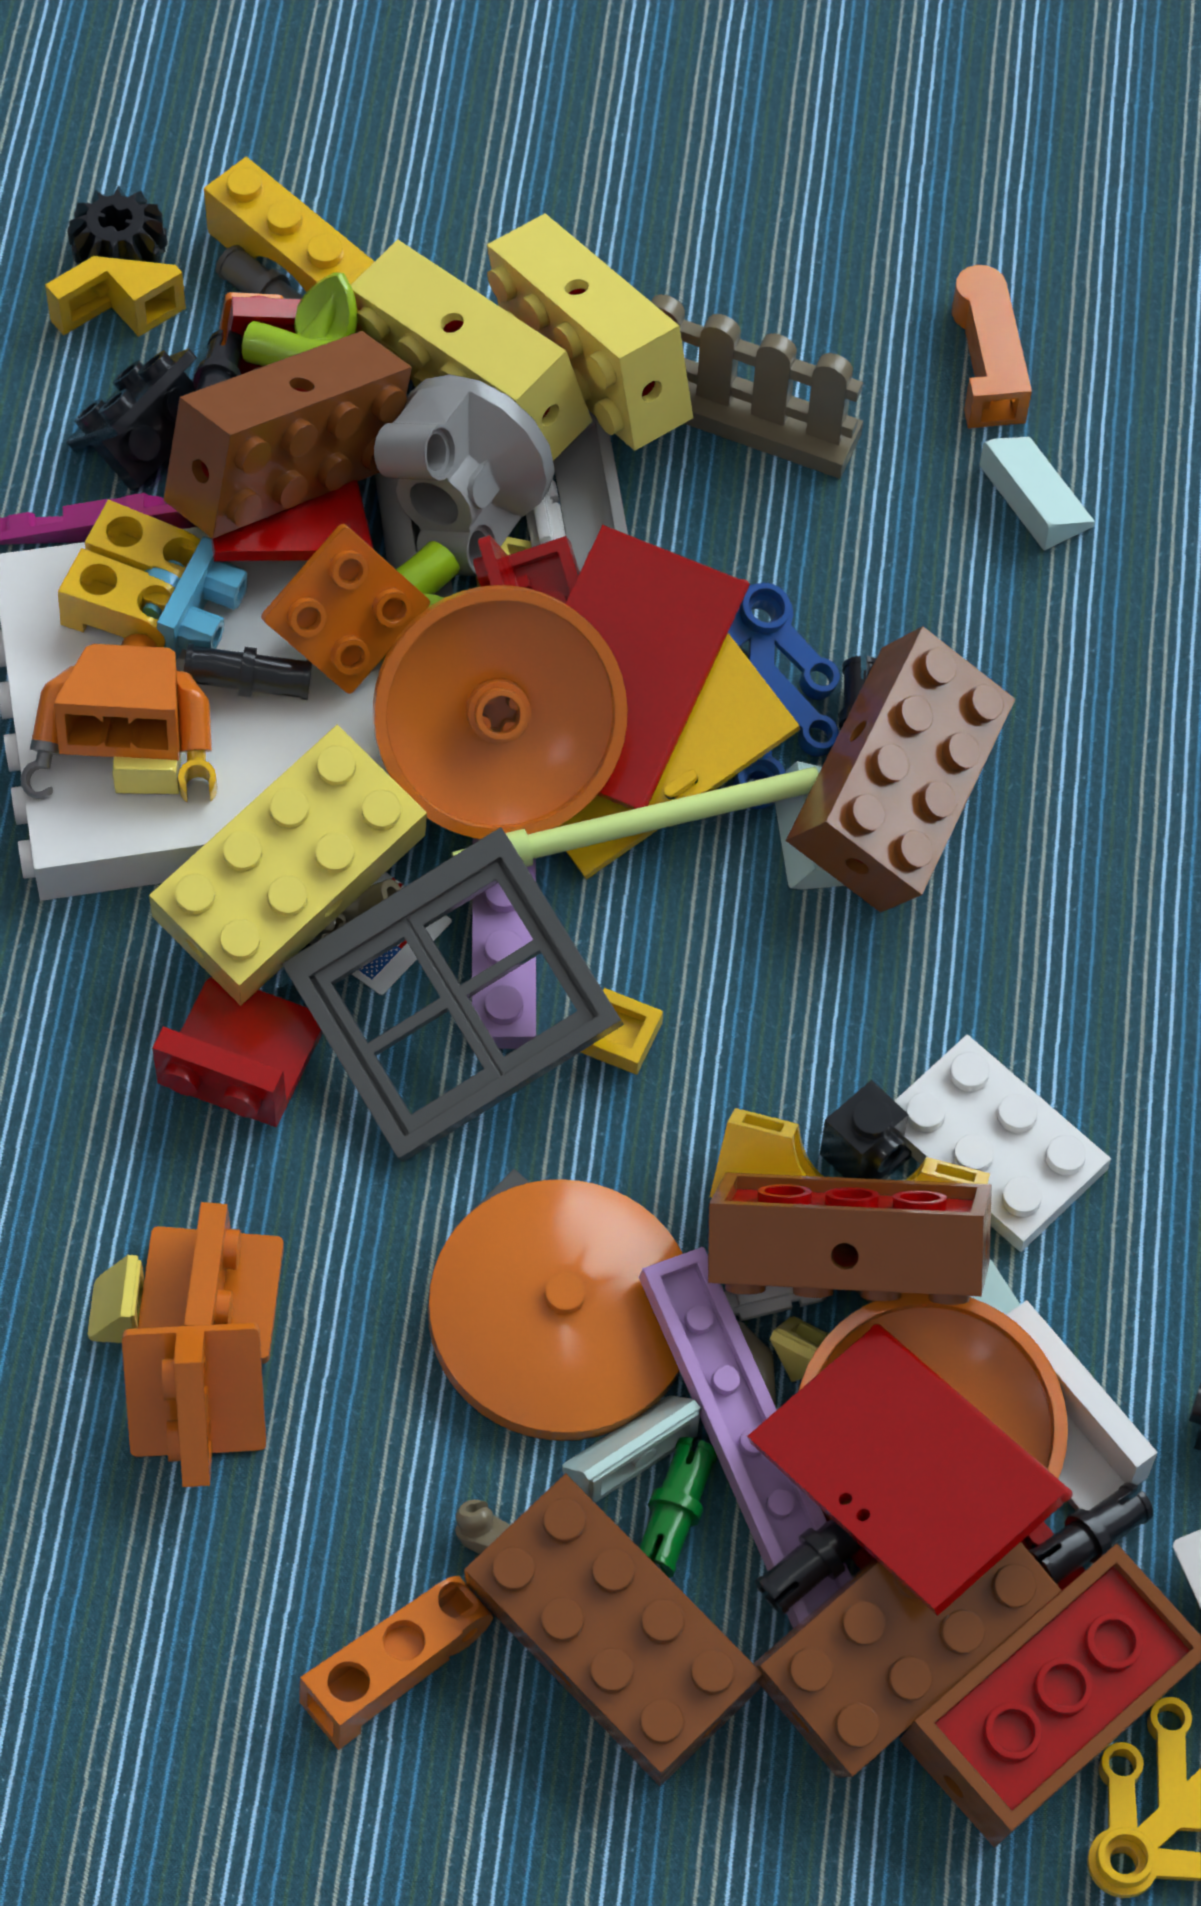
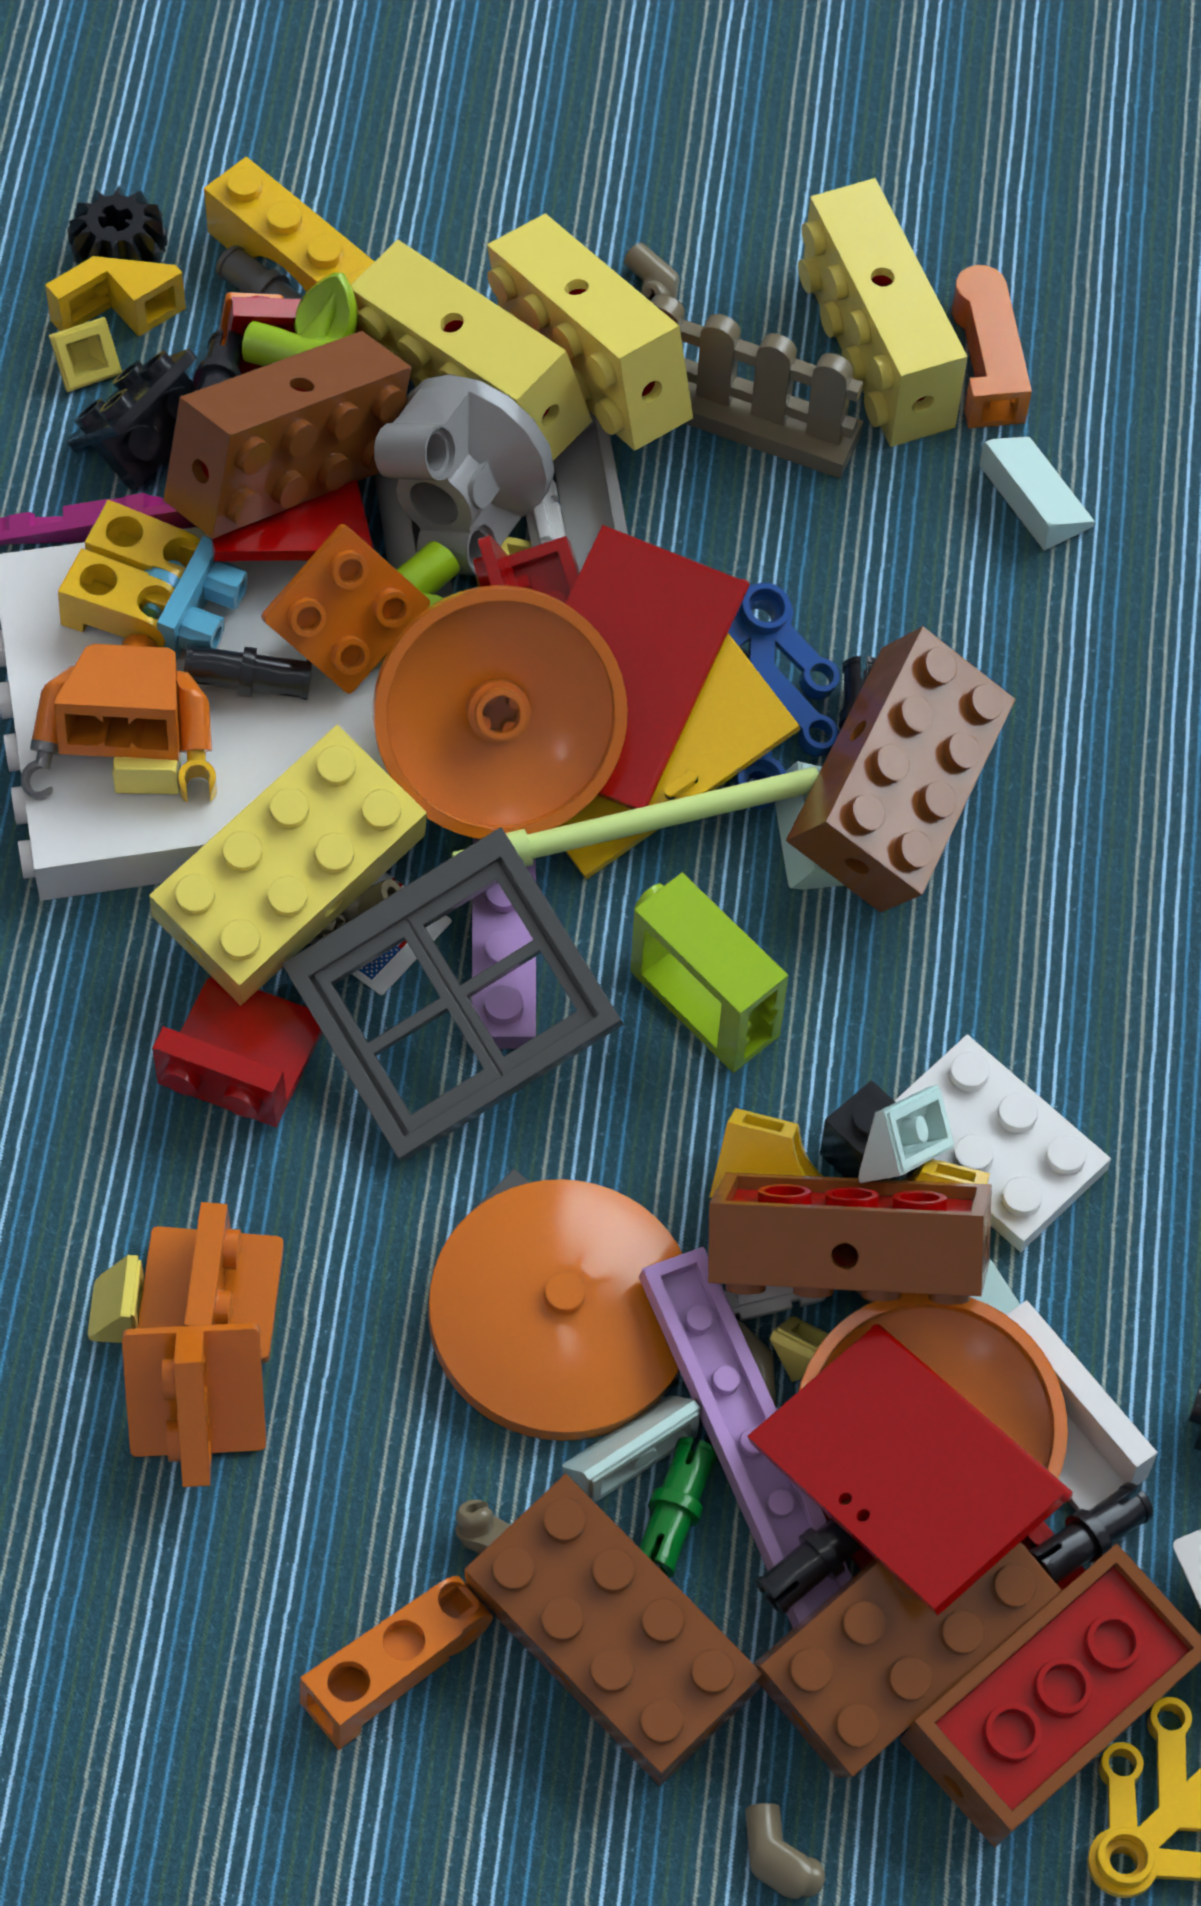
(85, 354): none -> light yellow slope
(632, 1041): yellow plate -> none
(653, 271): none -> dark tan arm
(707, 971): none -> lime window
(777, 1862): none -> dark tan arm
(882, 312): none -> light yellow brick
(906, 1136): none -> light aqua slope

